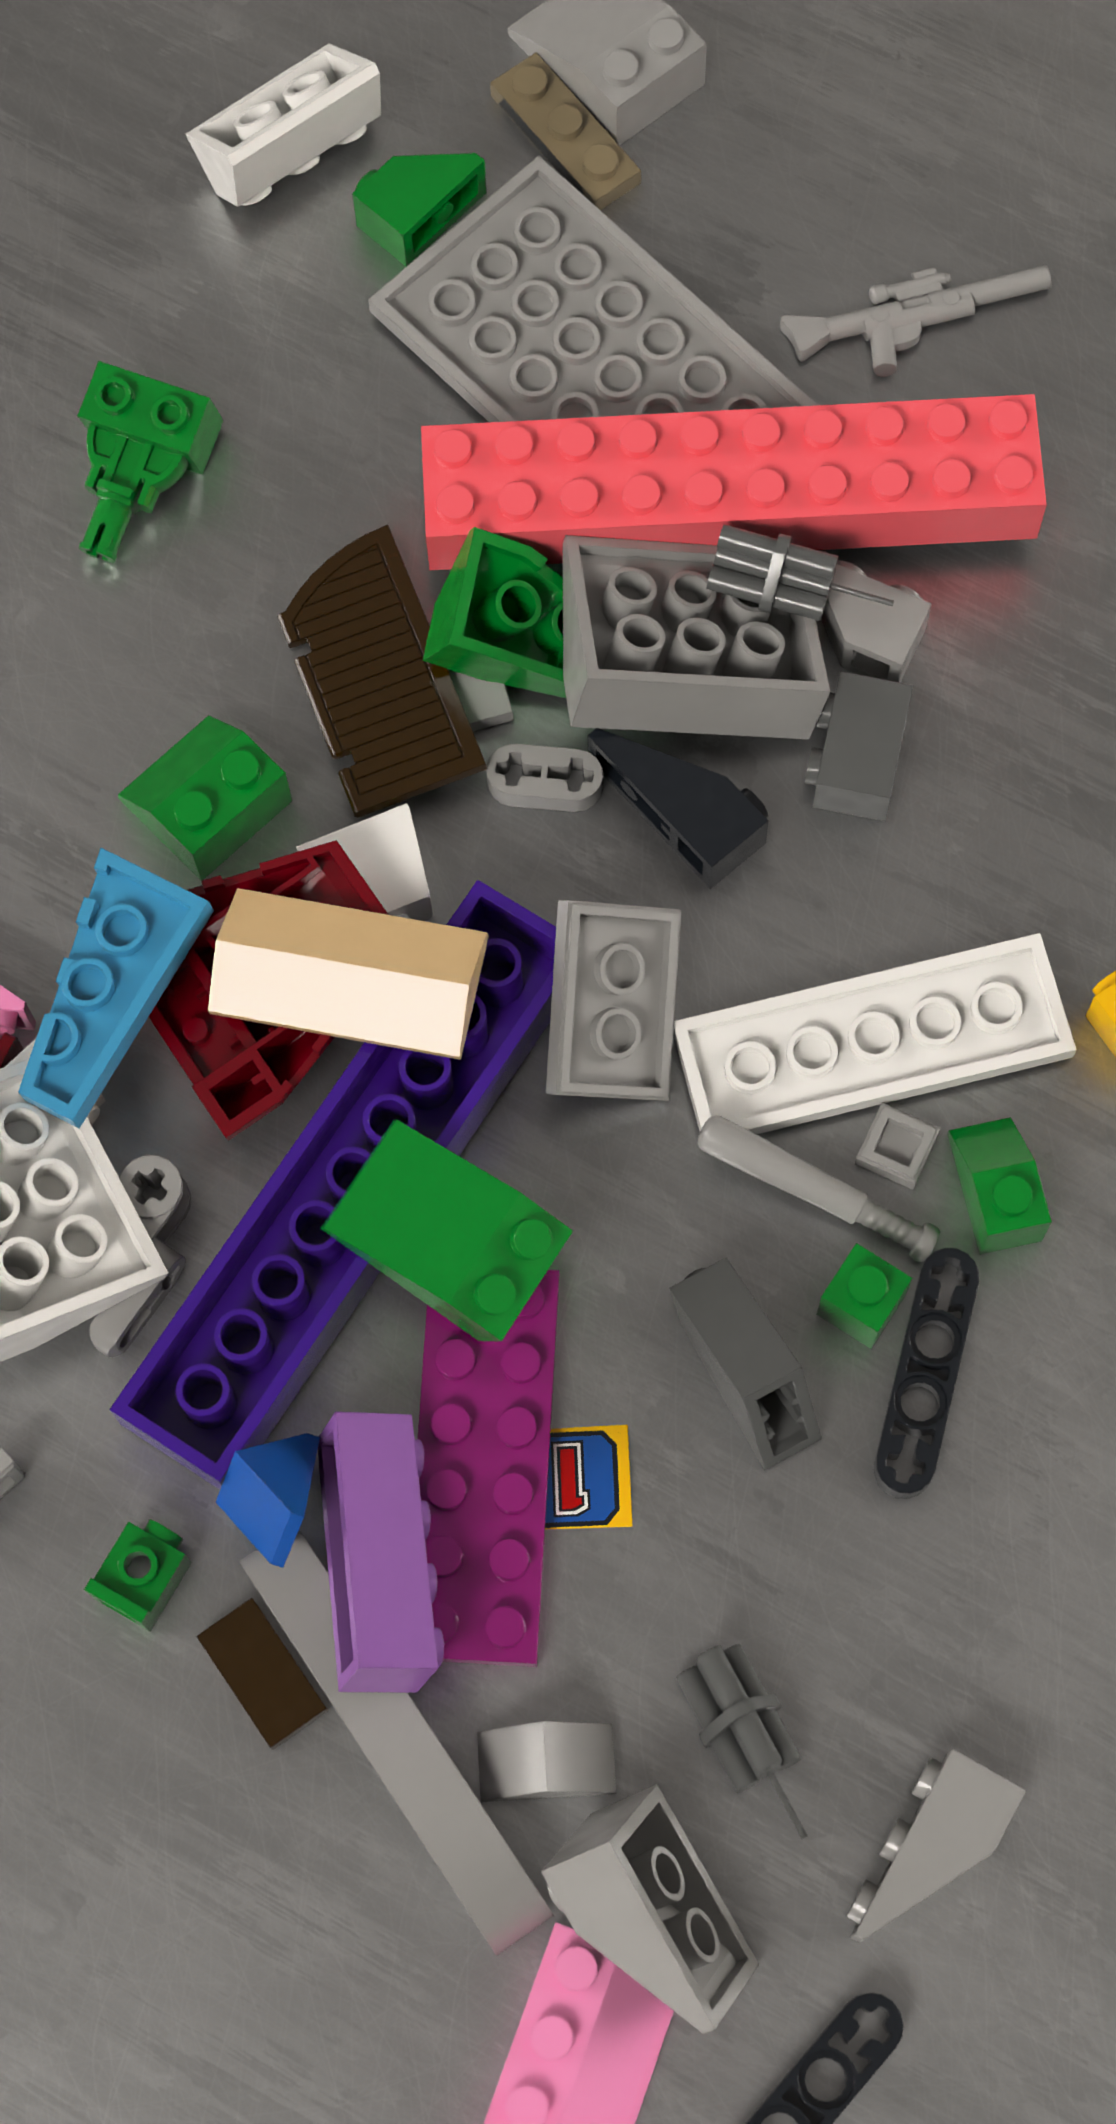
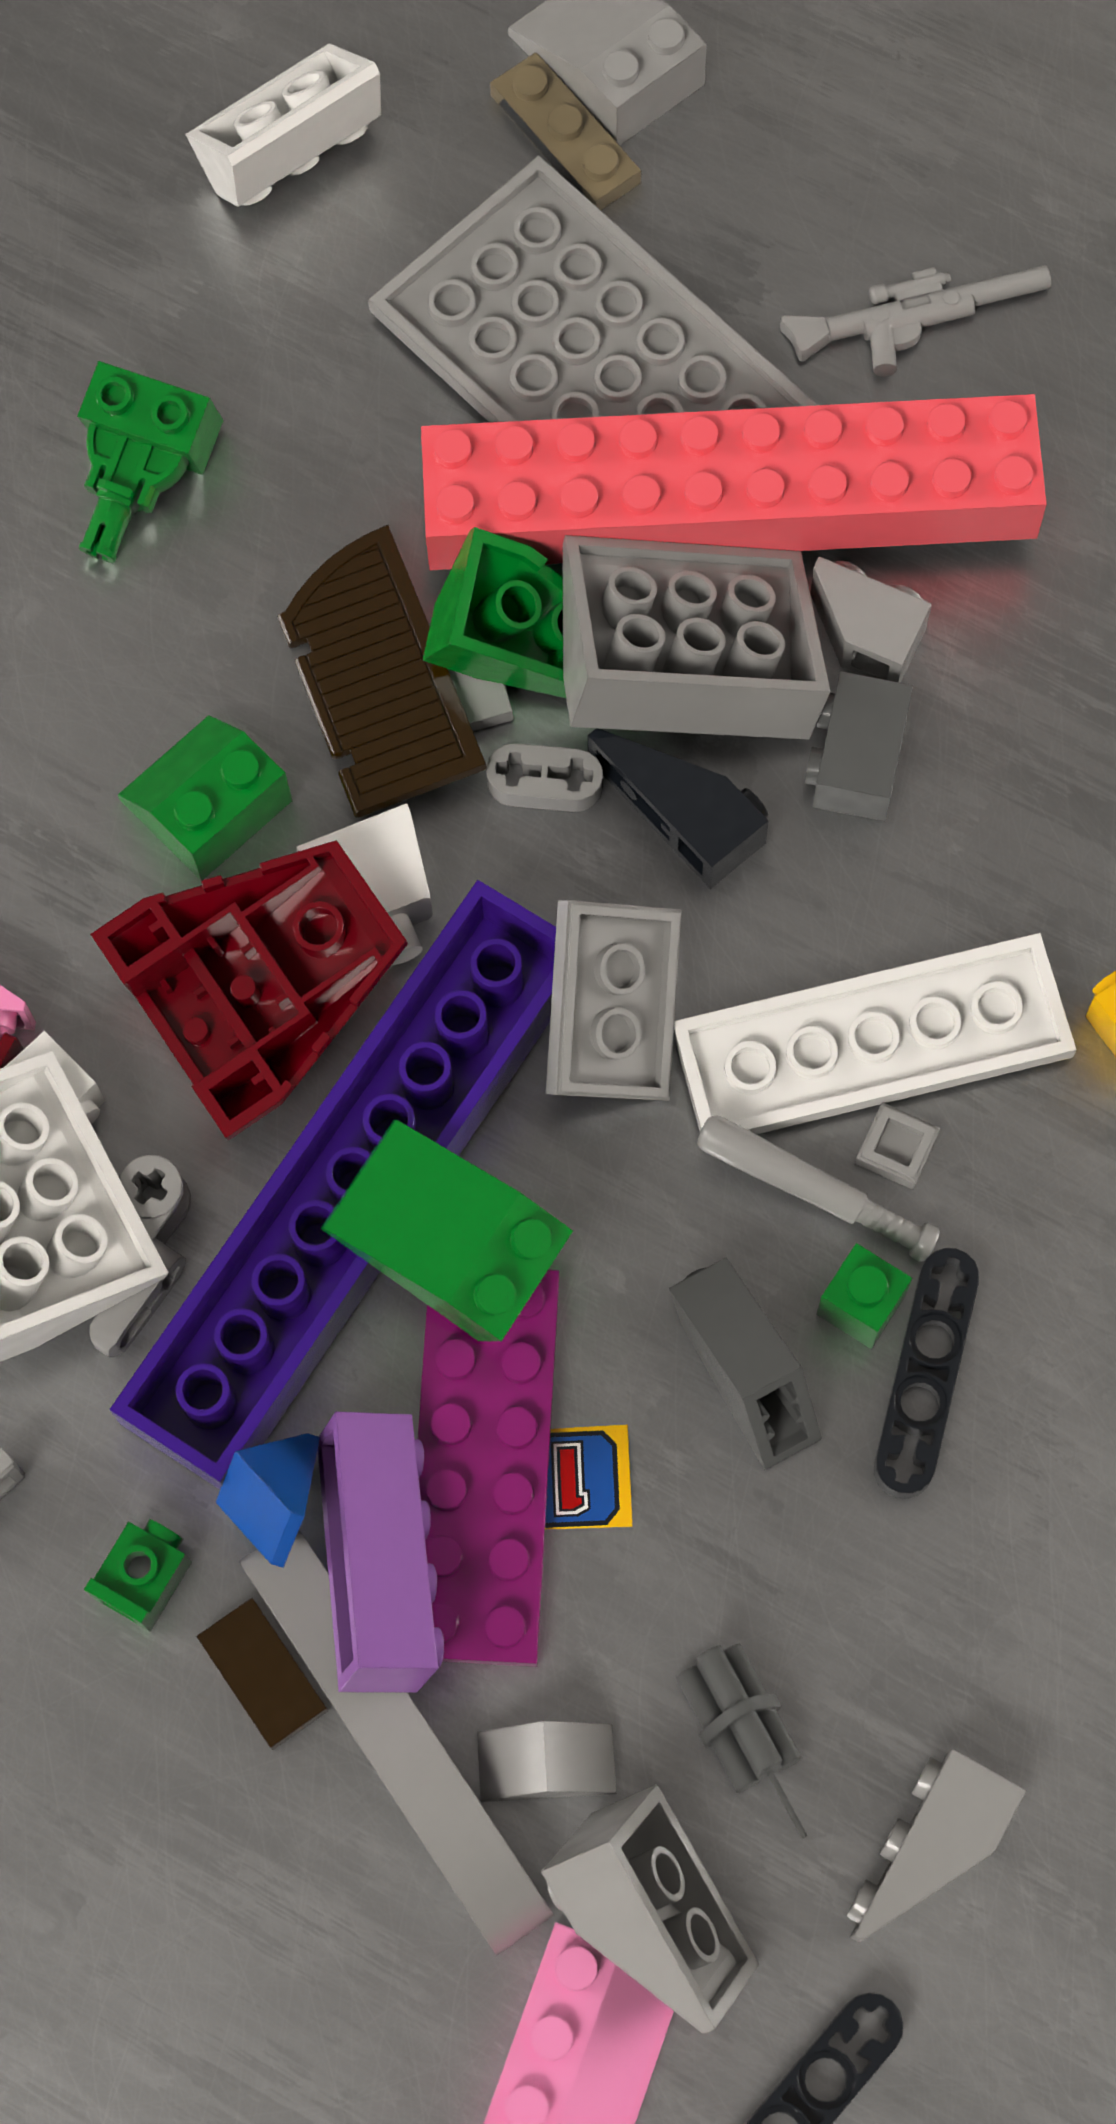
(120, 964): dark azure wing -> none
(346, 973): slope -> none
(417, 199): green slope -> none
(776, 573): dark grey piece -> none
(999, 1185): green slope -> none

